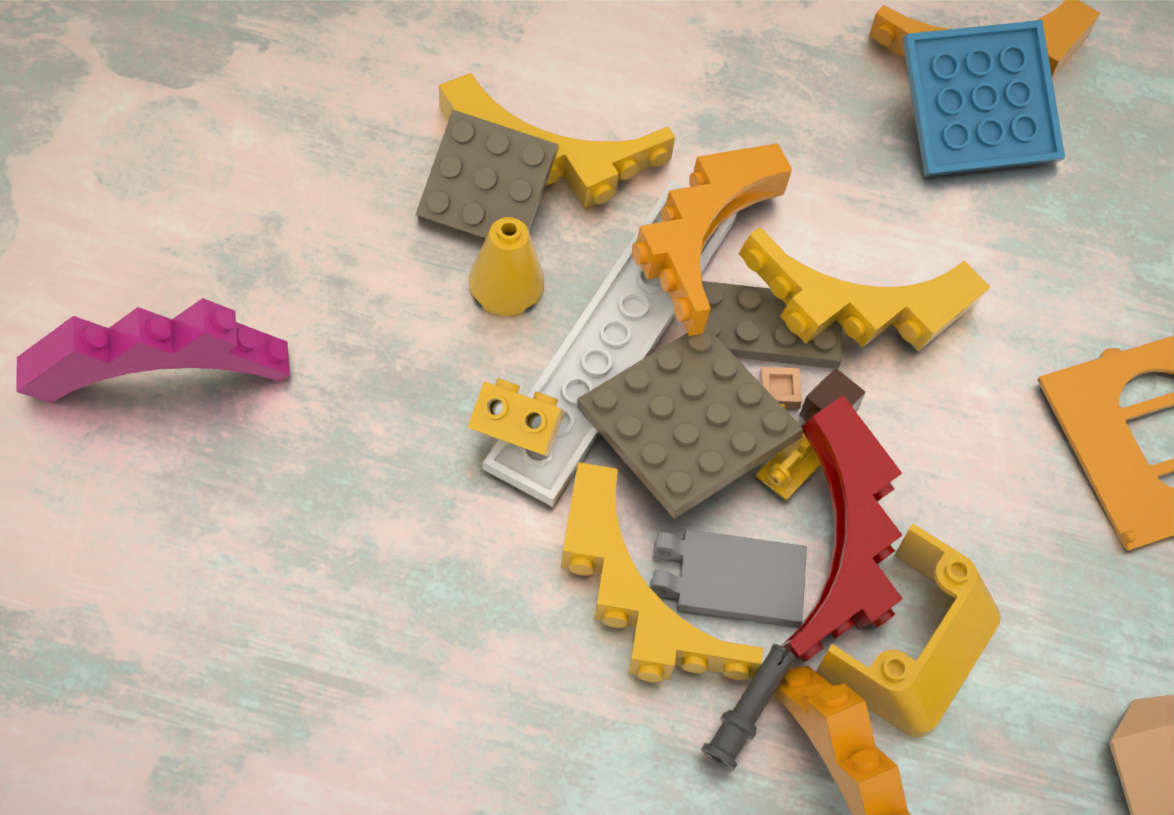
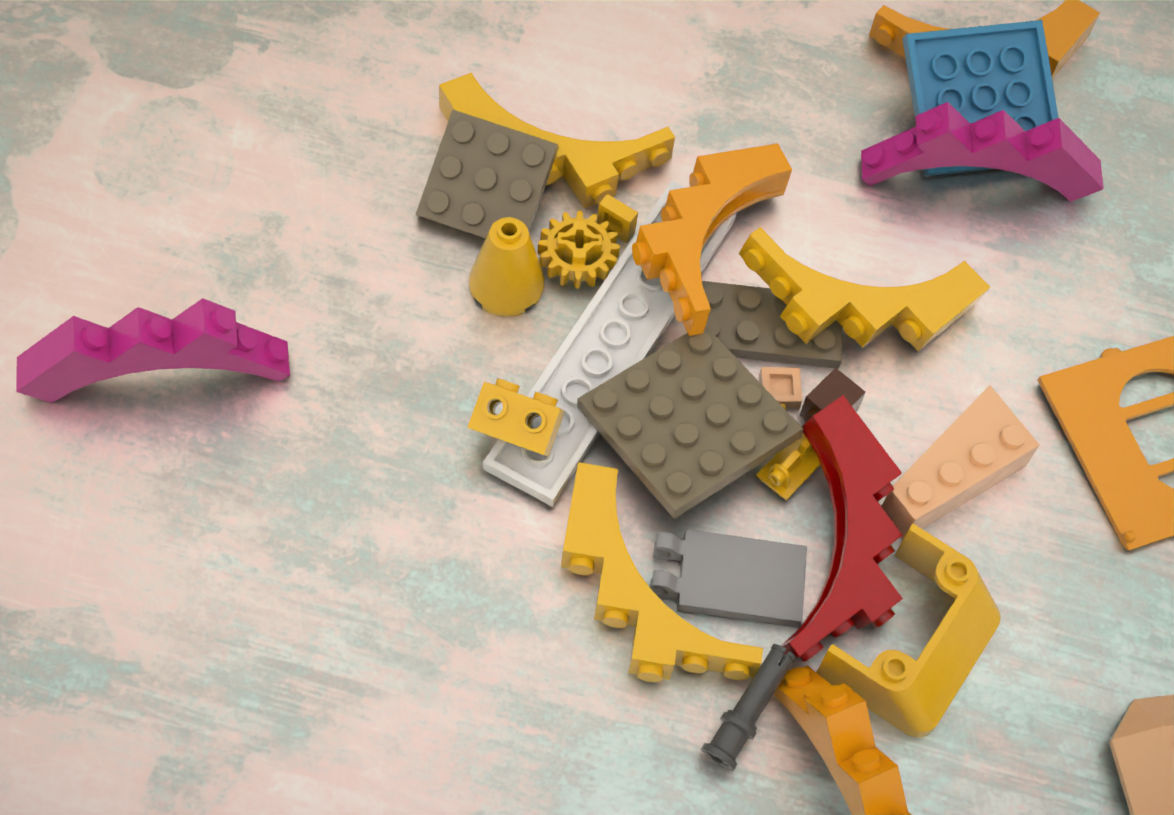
(578, 249): none -> yellow gear
(620, 216): none -> yellow tile
(947, 139): none -> dark pink arch
(966, 460): none -> light nougat wedge

